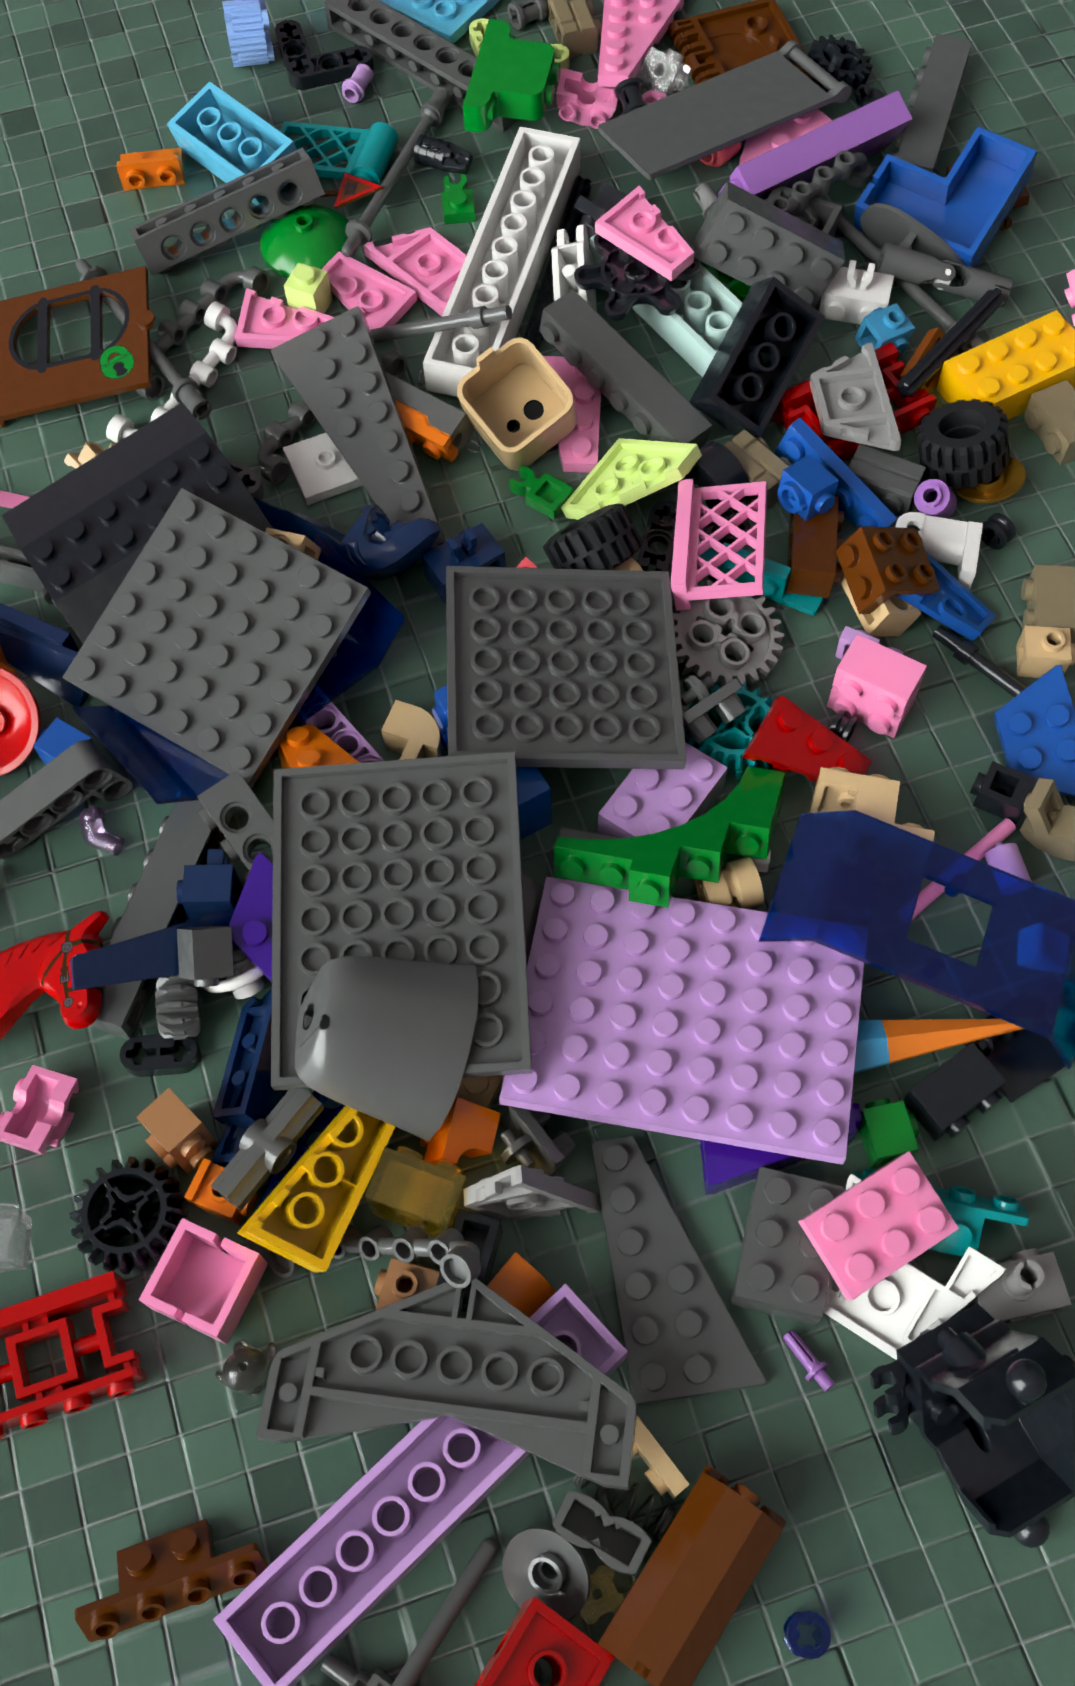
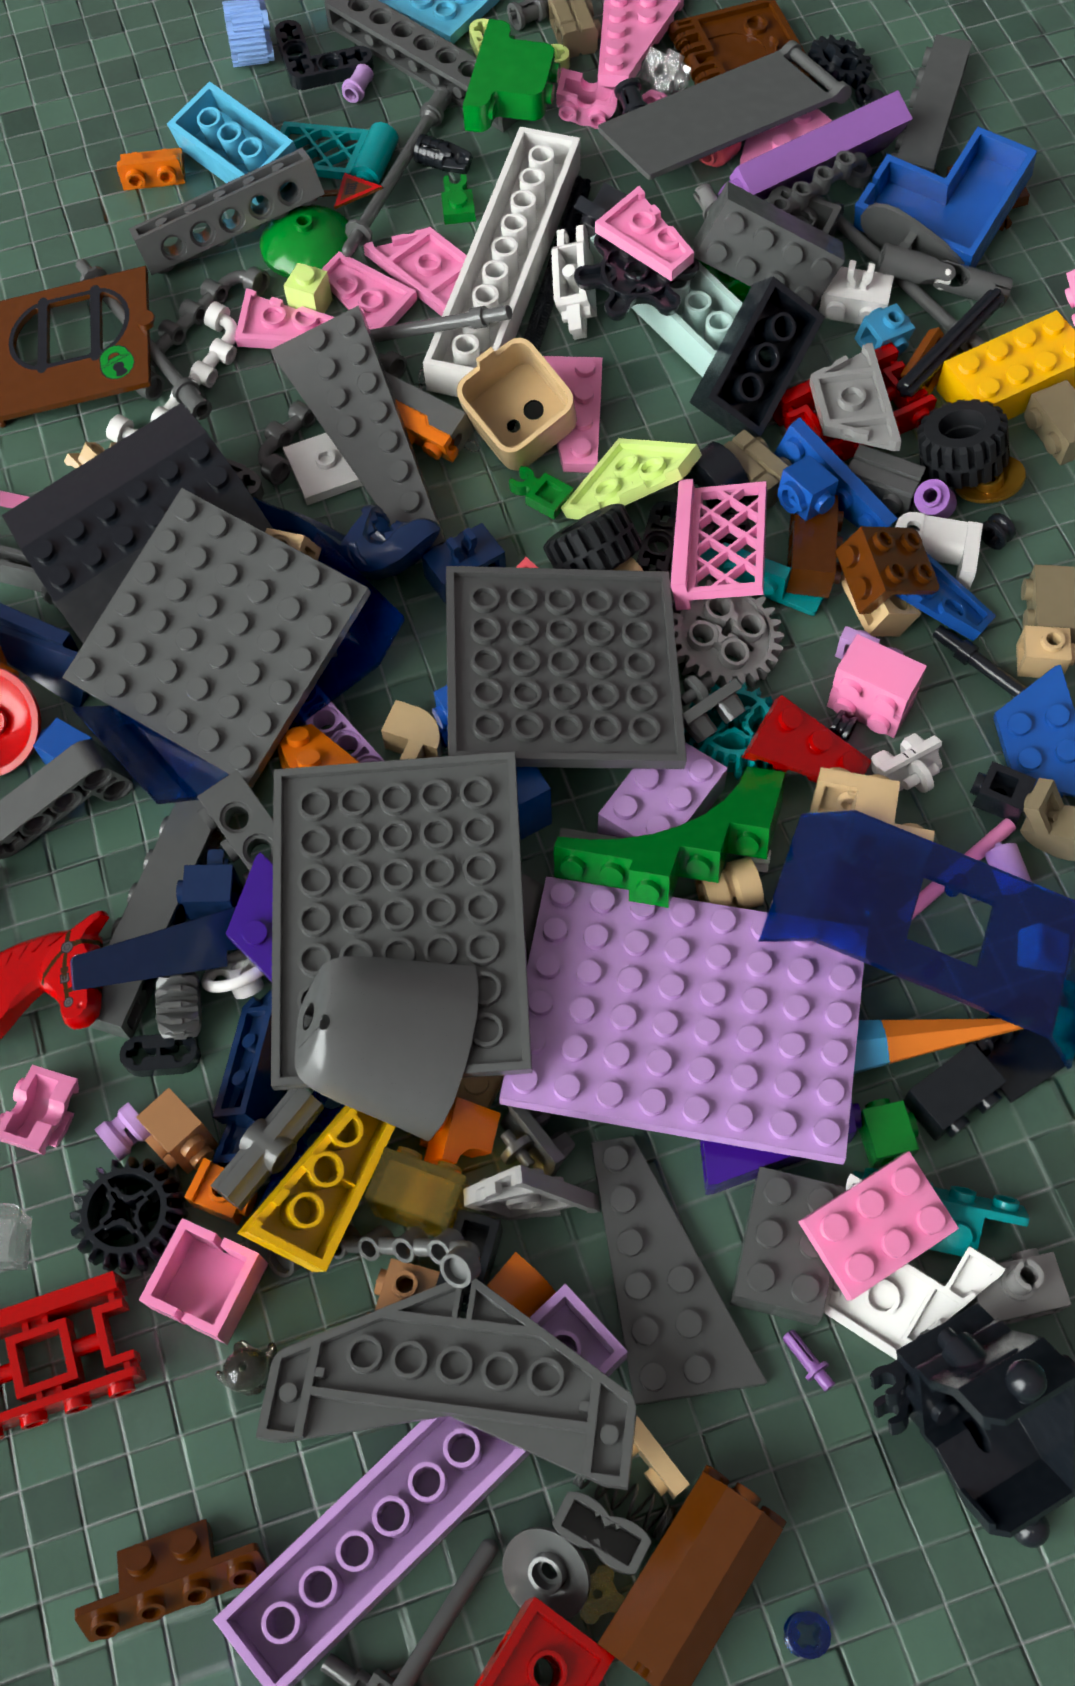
(93, 831): clear purple arm -> none
(114, 1135): none -> lavender wheel
(205, 954): dark grey brick -> none
(621, 373): dark grey brick -> none
(914, 765): none -> white hips

